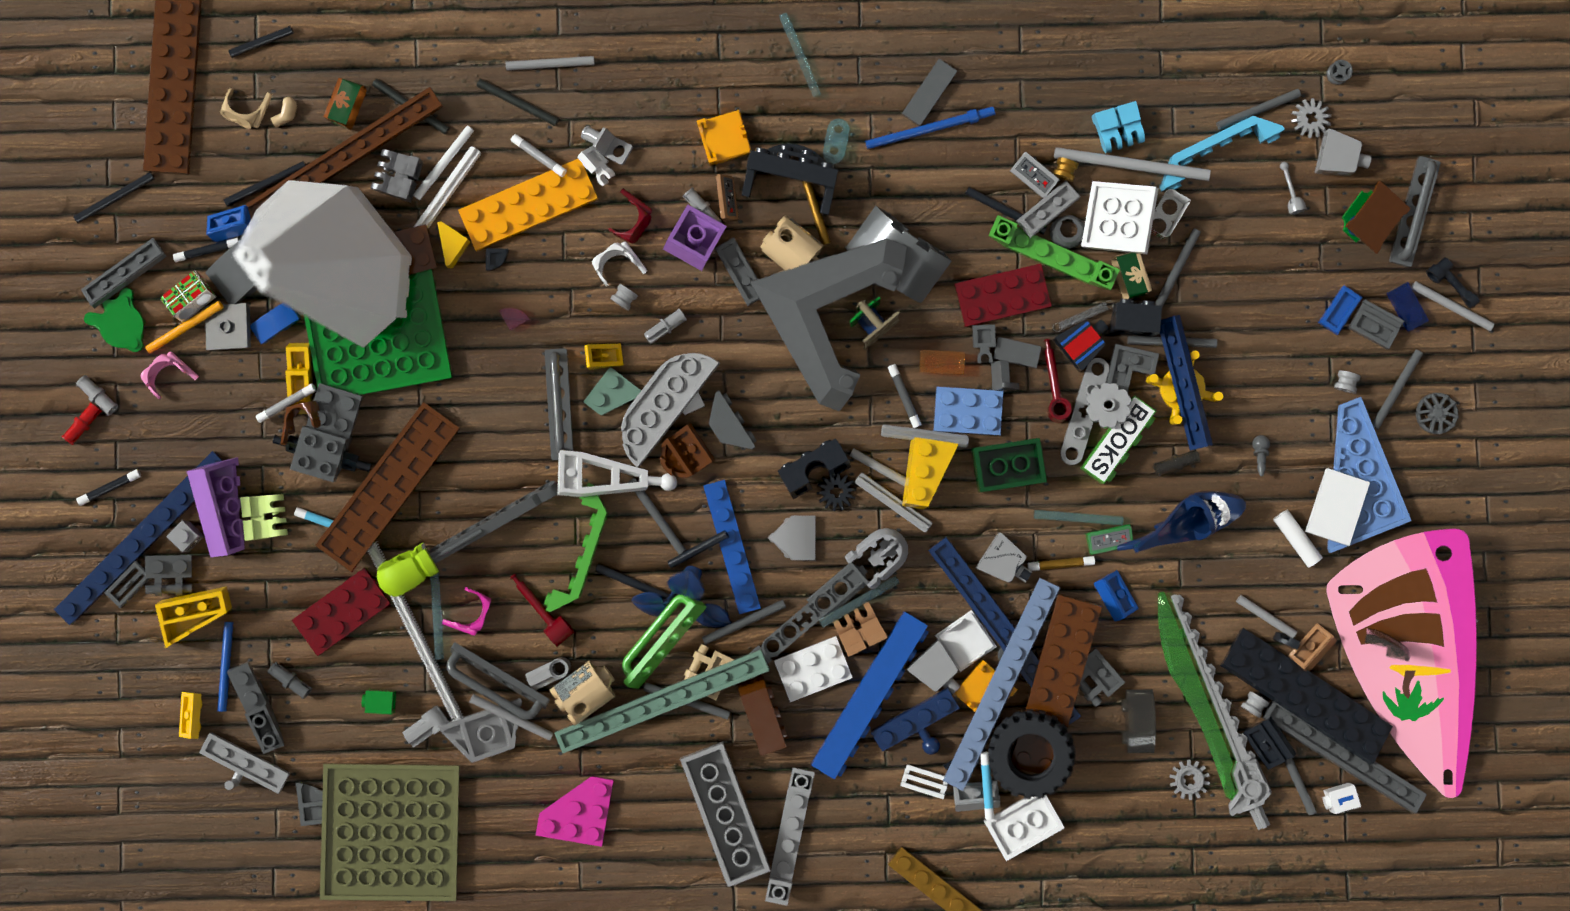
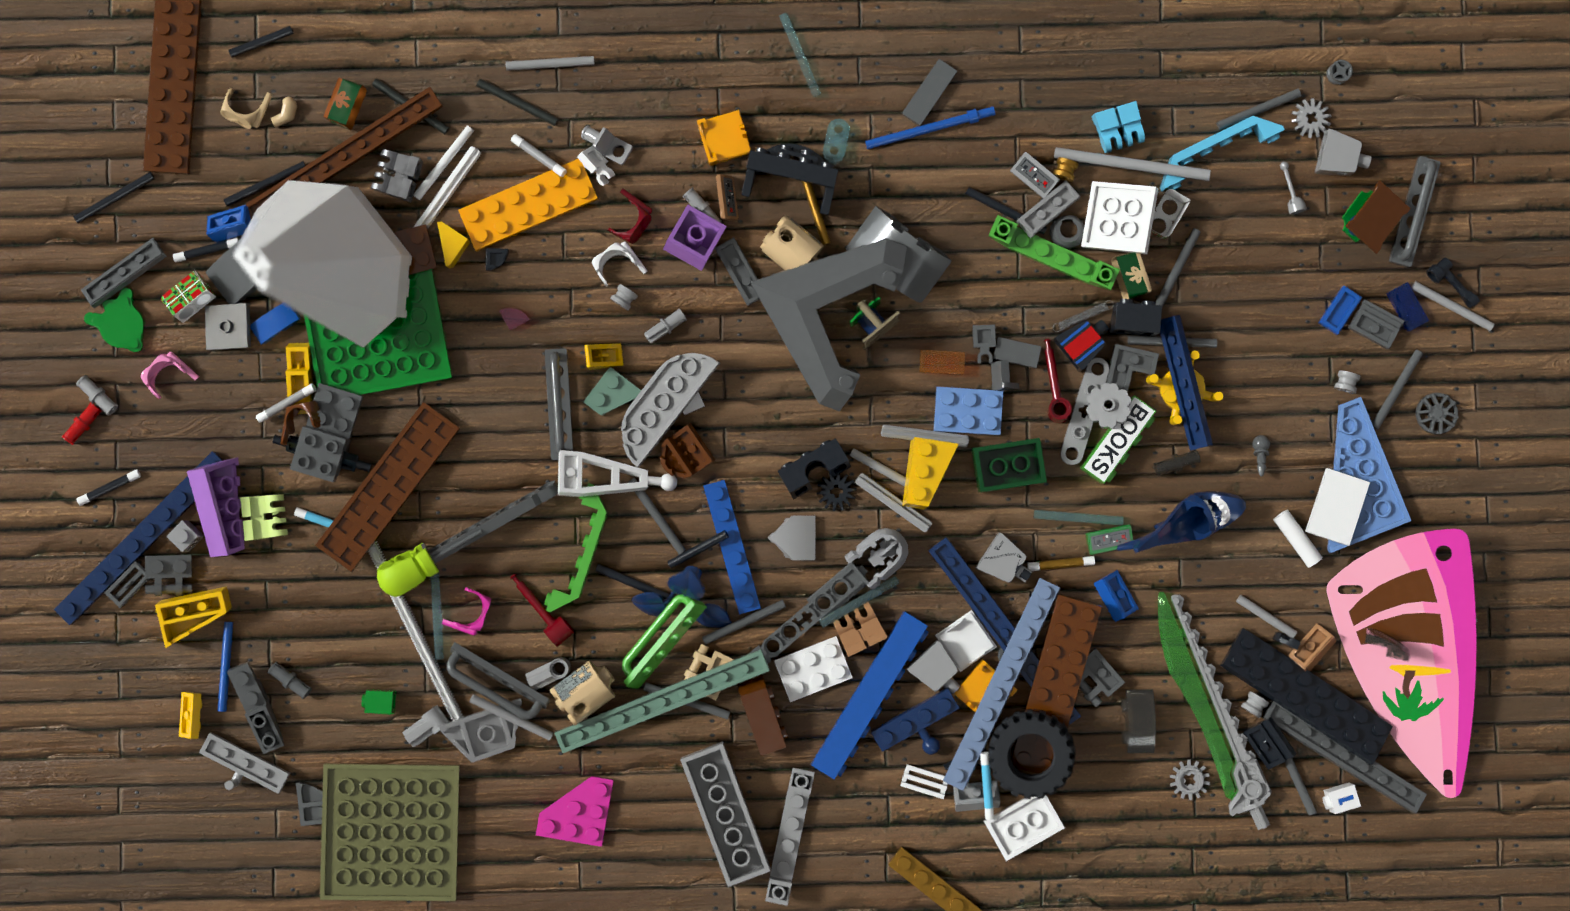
(185, 326): light orange piece -> none
(341, 611): dark red plate -> none
(728, 425): dark grey slope -> none
(904, 396): dark grey bar -> none
(1002, 295): dark red plate -> none

